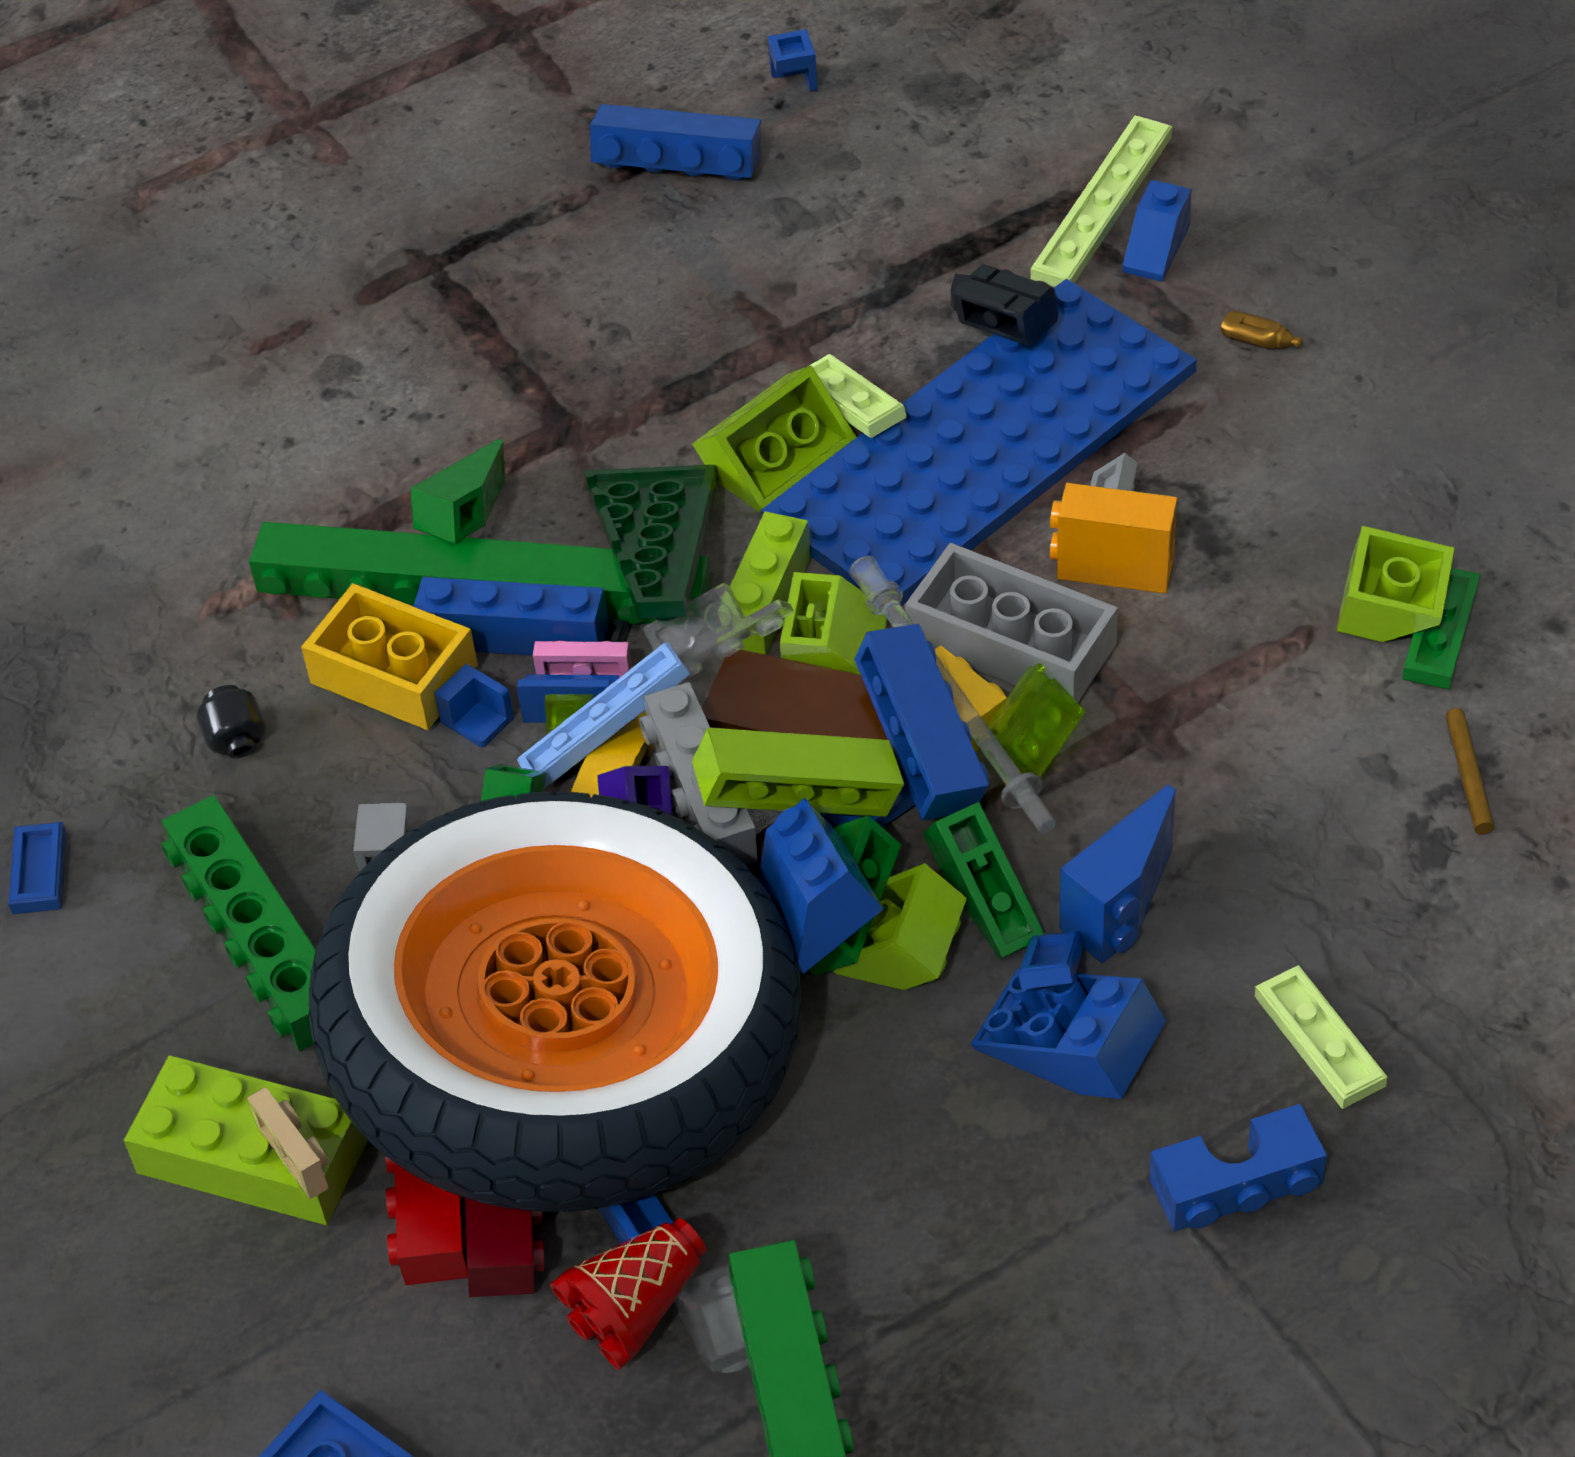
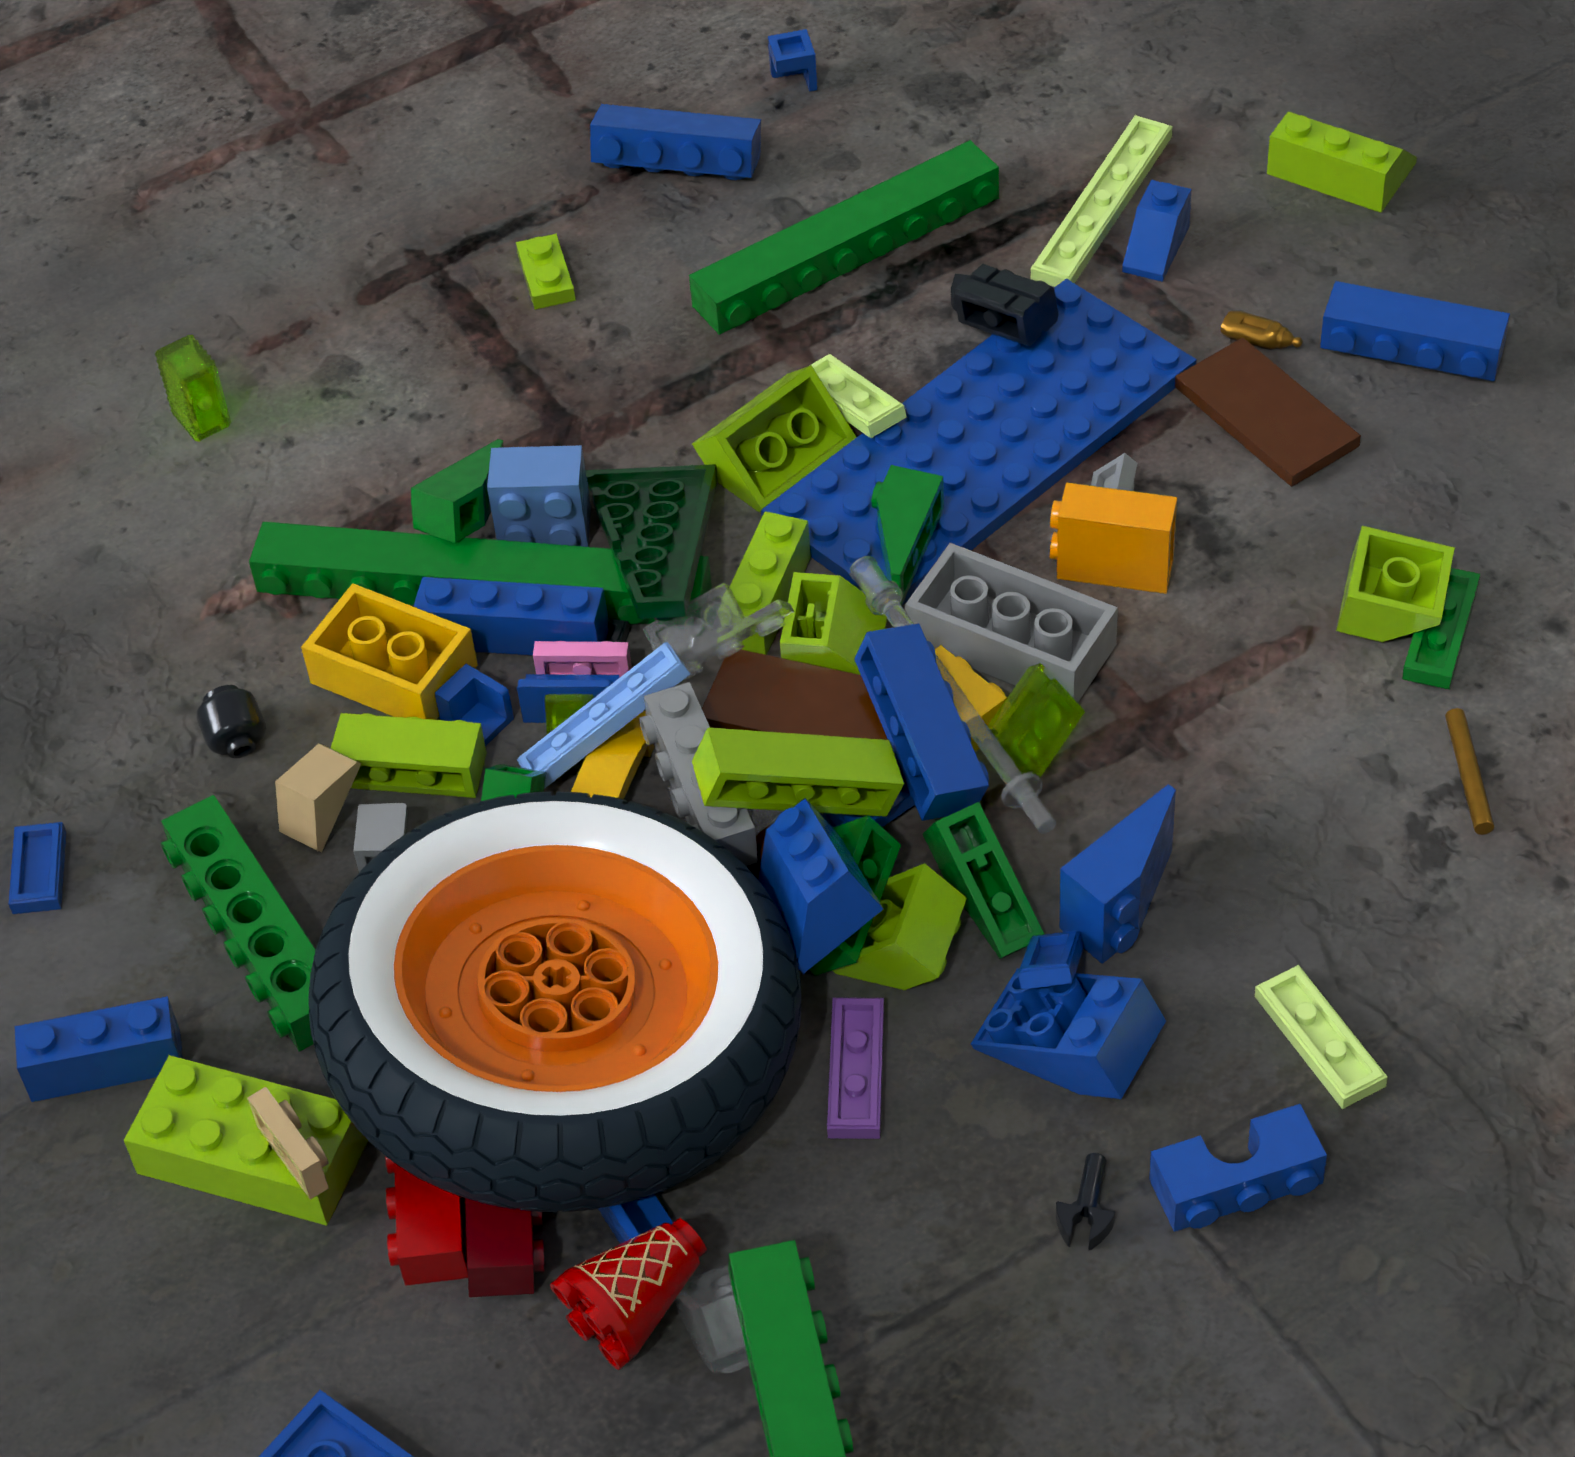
(96, 1048): none -> blue brick
(193, 387): none -> clear neon green brick
(314, 794): none -> tan slope
(413, 754): none -> lime brick
(540, 495): none -> medium blue brick
(545, 271): none -> lime plate
(638, 784): dark purple brick -> none
(844, 237): none -> green brick
(856, 1068): none -> medium lavender tile
(907, 515): none -> green slope
(1087, 1205): none -> black bar
(1267, 411): none -> reddish brown tile
(1337, 161): none -> lime slope
(1414, 330): none -> blue brick

